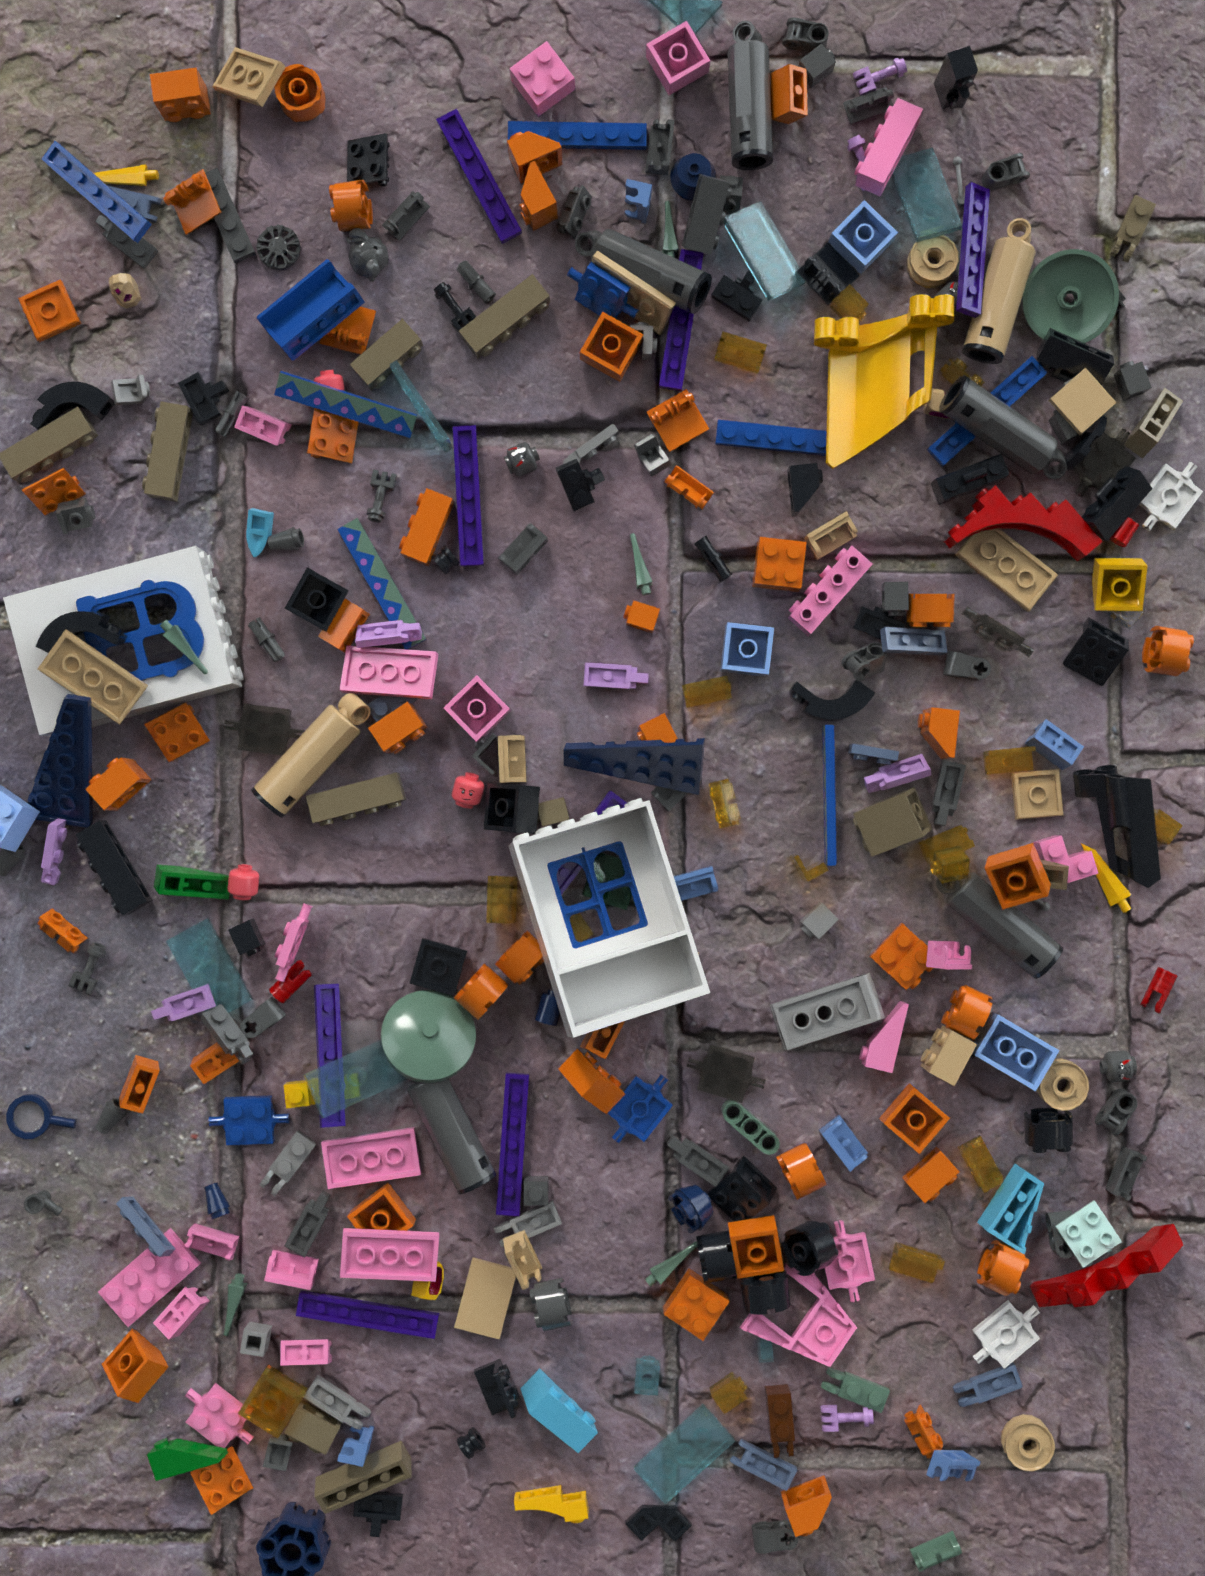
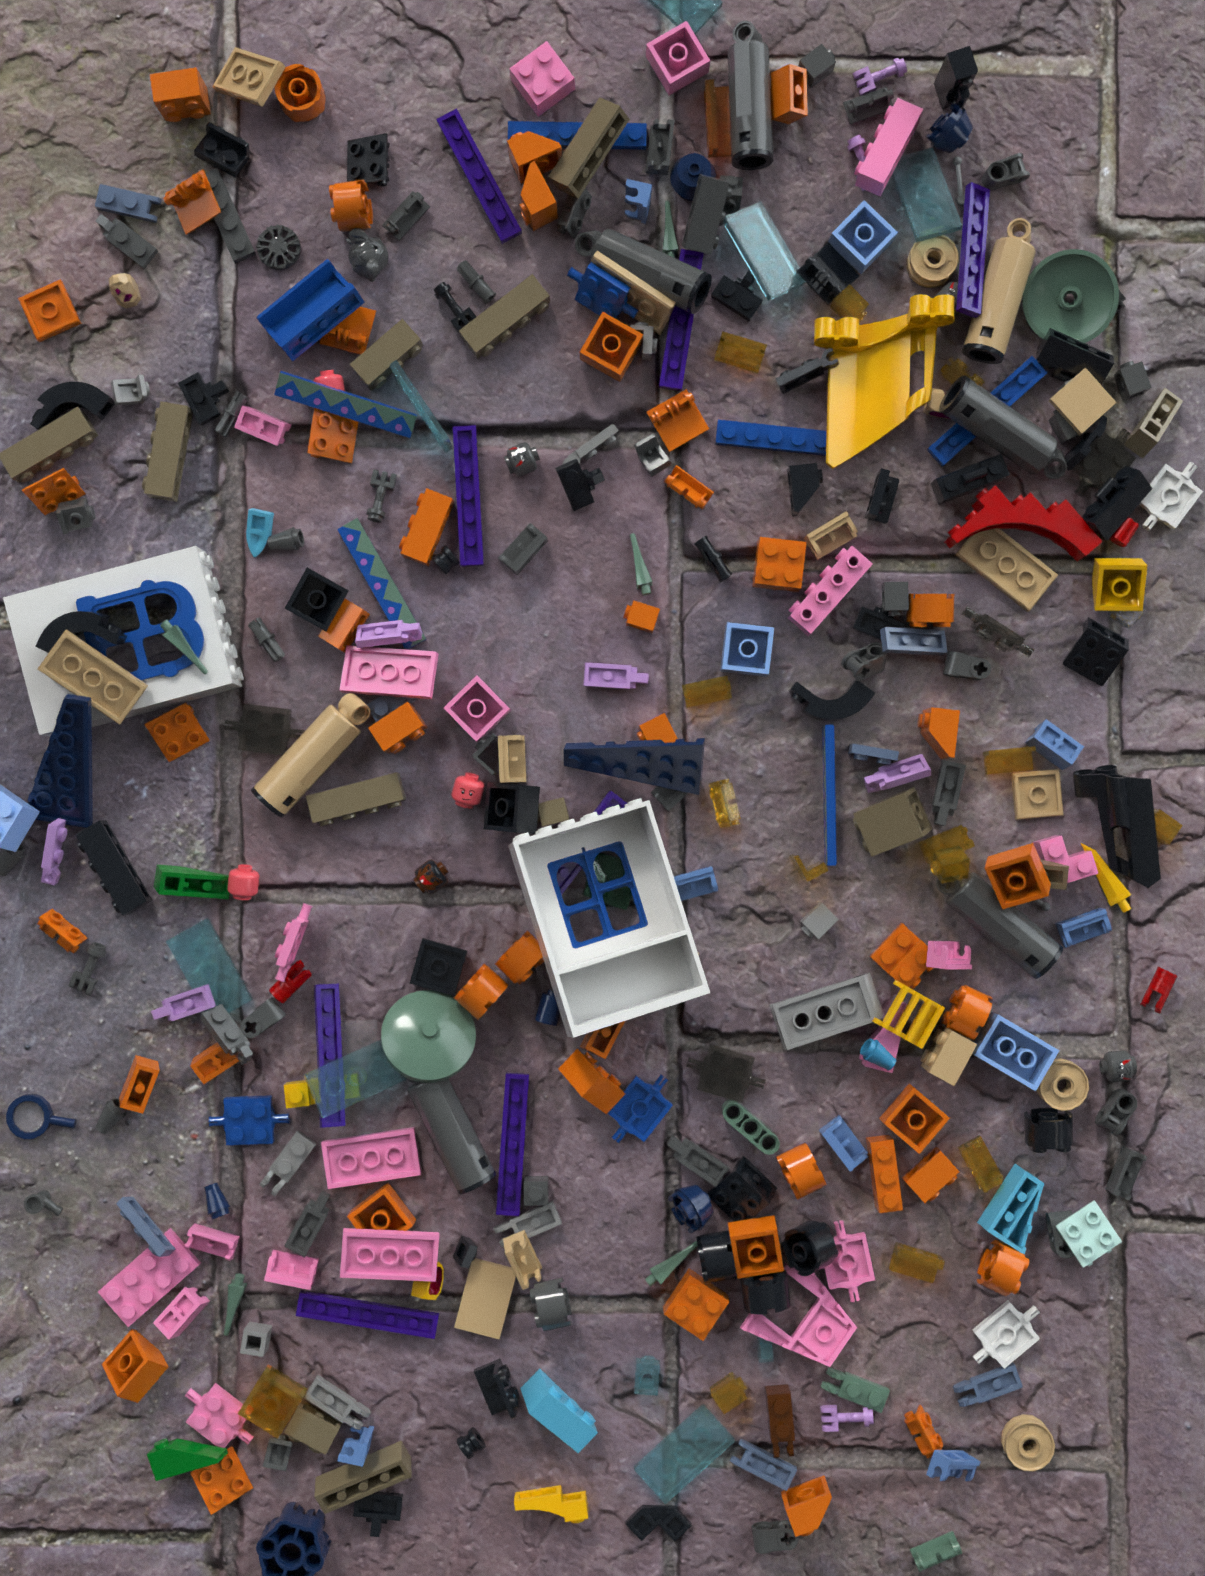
(96, 191): blue plate -> none
(118, 783): orange brick -> none
(128, 176): yellow bar -> none
(223, 150): none -> black bracket
(247, 937): black brick -> none
(305, 1352): bright pink hinge -> none
(431, 876): none -> head
(465, 1252): none -> black plate
(501, 899): clear yellow hinge -> none
(580, 927): clear yellow brick -> none
(589, 147): none -> dark tan brick
(717, 119): none -> clear orange panel
(804, 32): dark grey piece -> none
(806, 372): none -> black plate
(877, 1054): none -> dark azure cone
(882, 497): none -> black bracket
(884, 1173): none -> orange brick
(923, 1022): none -> yellow plate
(950, 130): none -> dark blue cone
(1083, 927): none -> medium blue hinge
(1116, 1272): red arch -> none
(1133, 226): dark tan hinge -> none
(1167, 651): orange brick -> none

